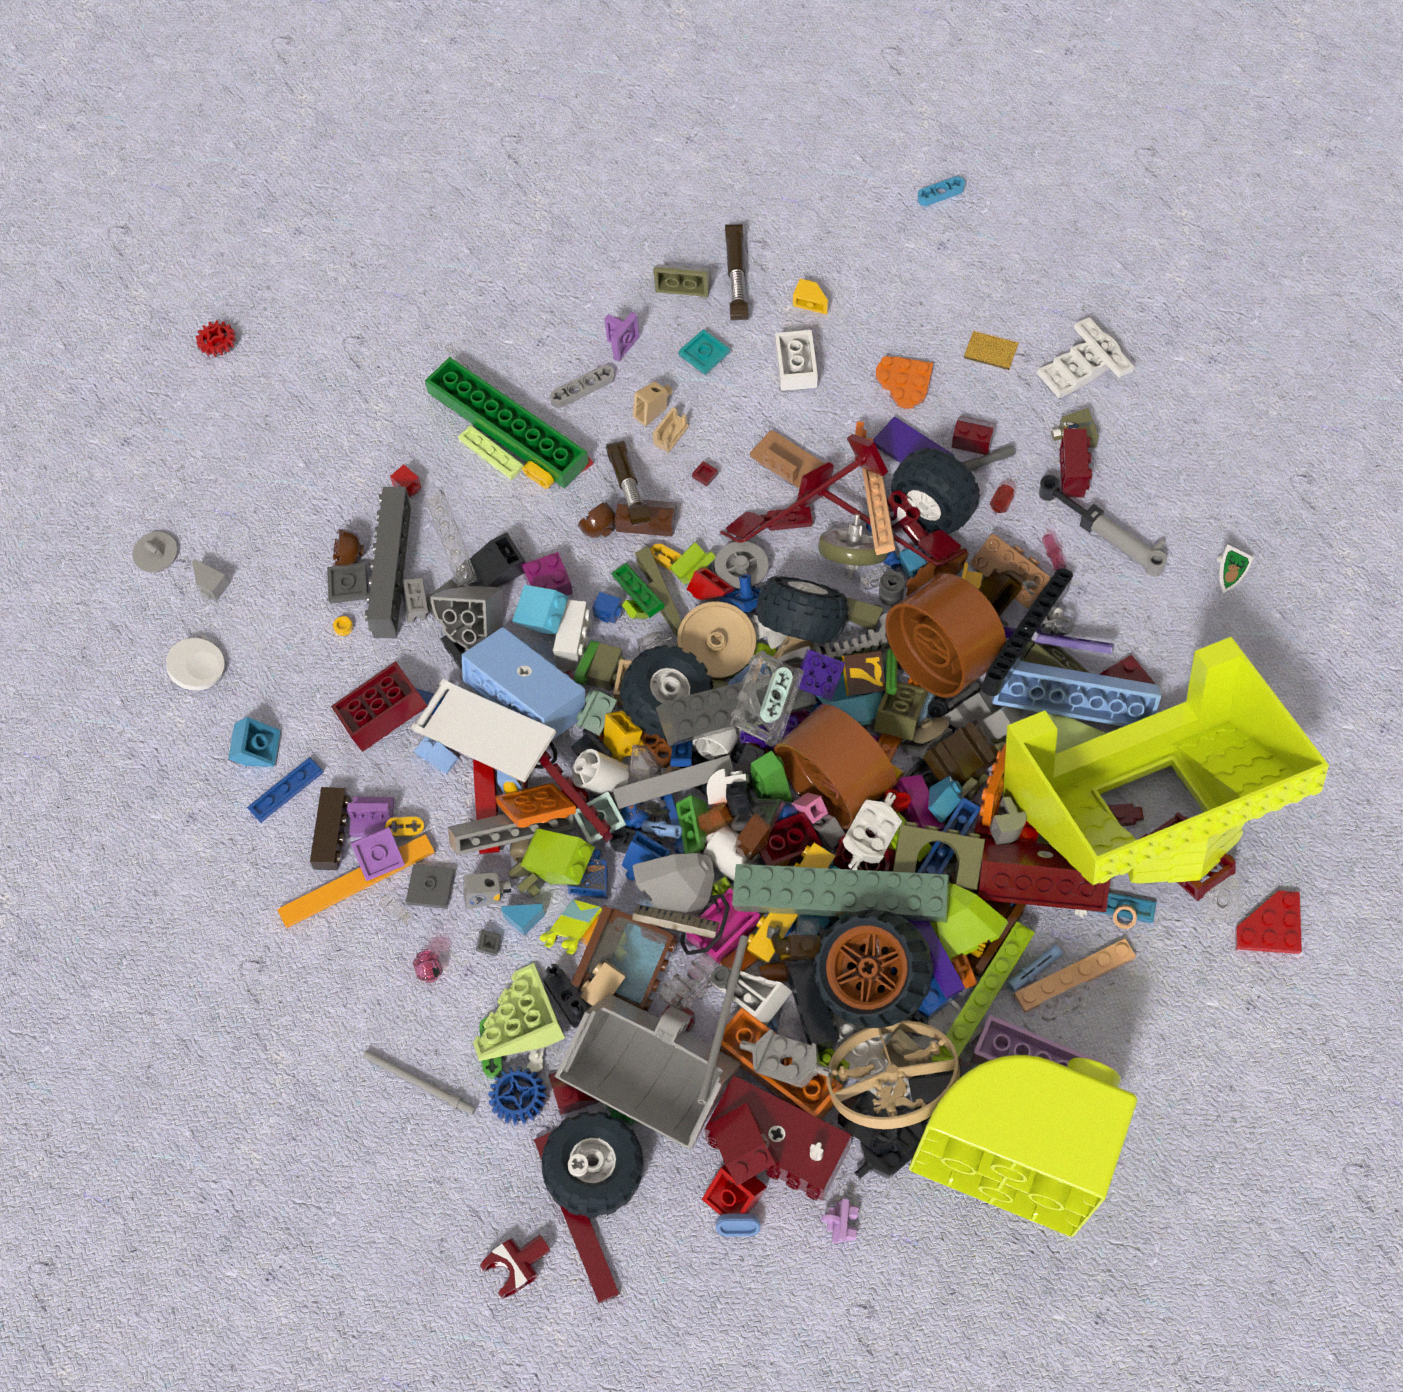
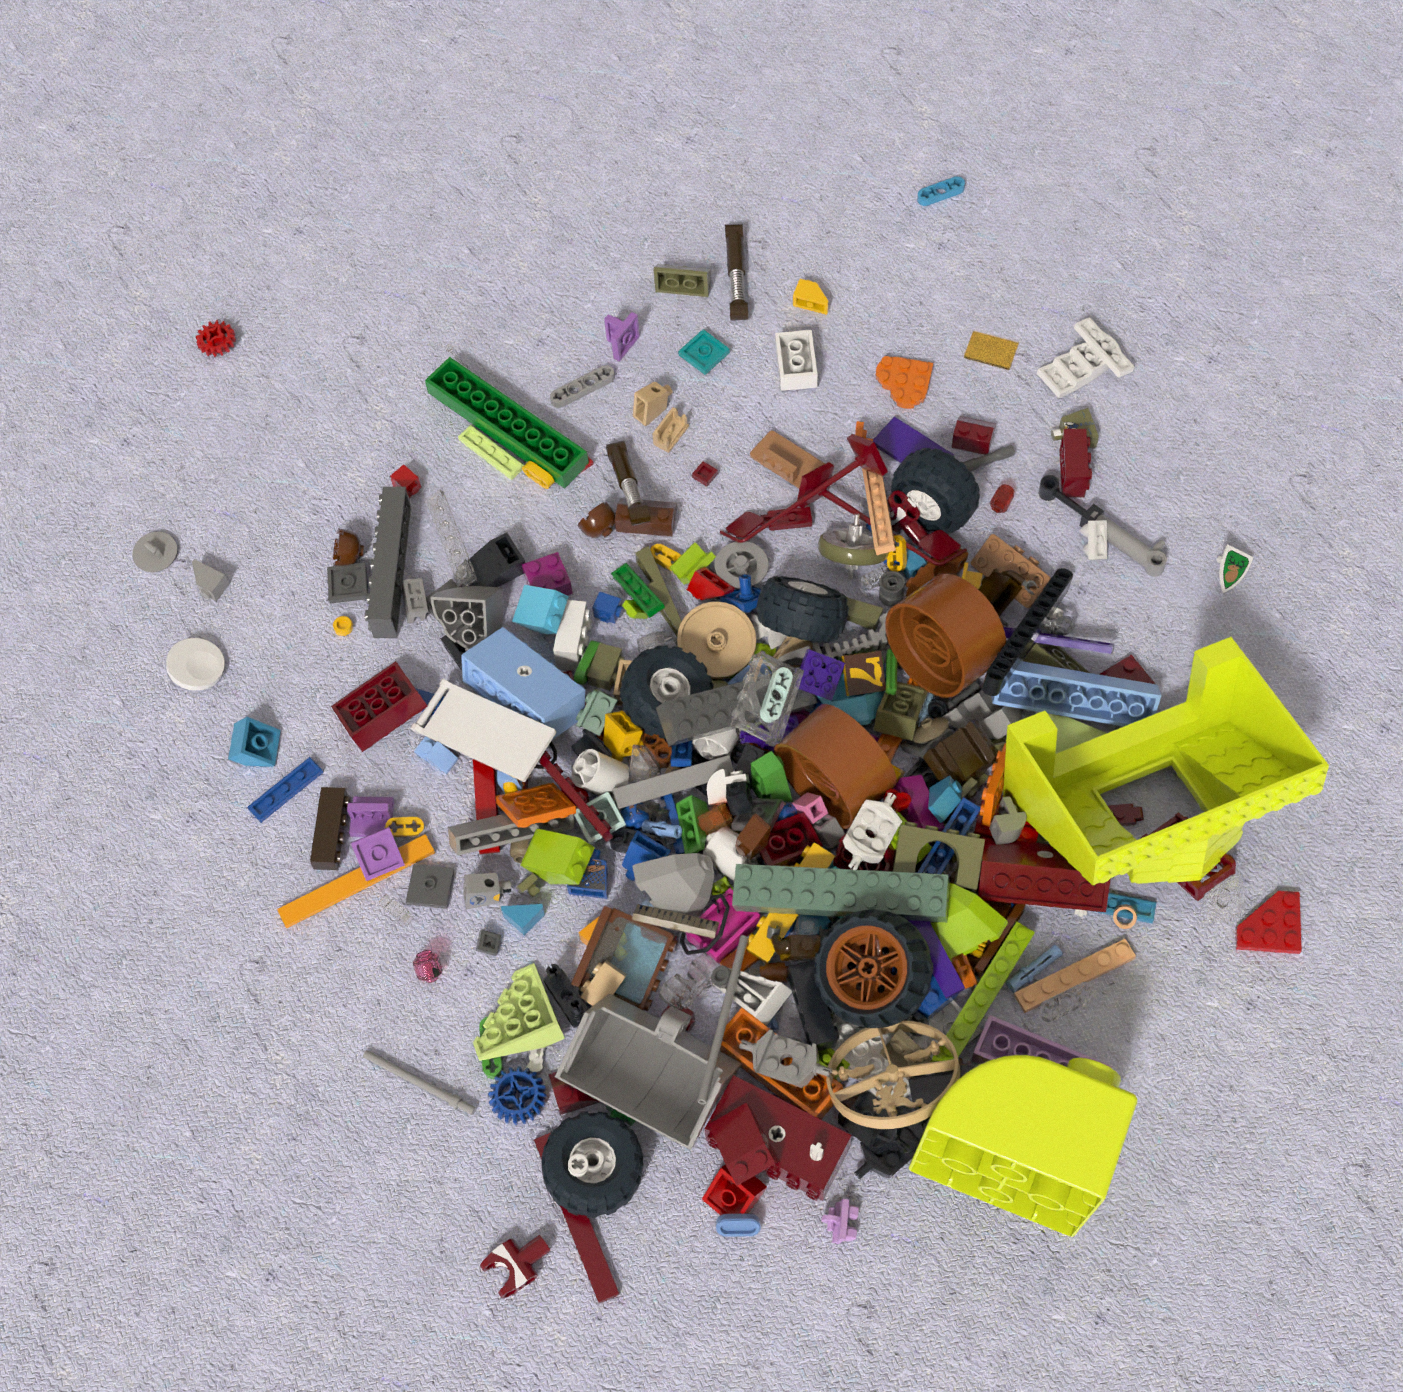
(518, 871): olive tile -> none
(572, 925): neon yellow flag -> none
(899, 554): none -> yellow beam
(1053, 551): clear pink axle -> none
(1097, 539): none -> white tile

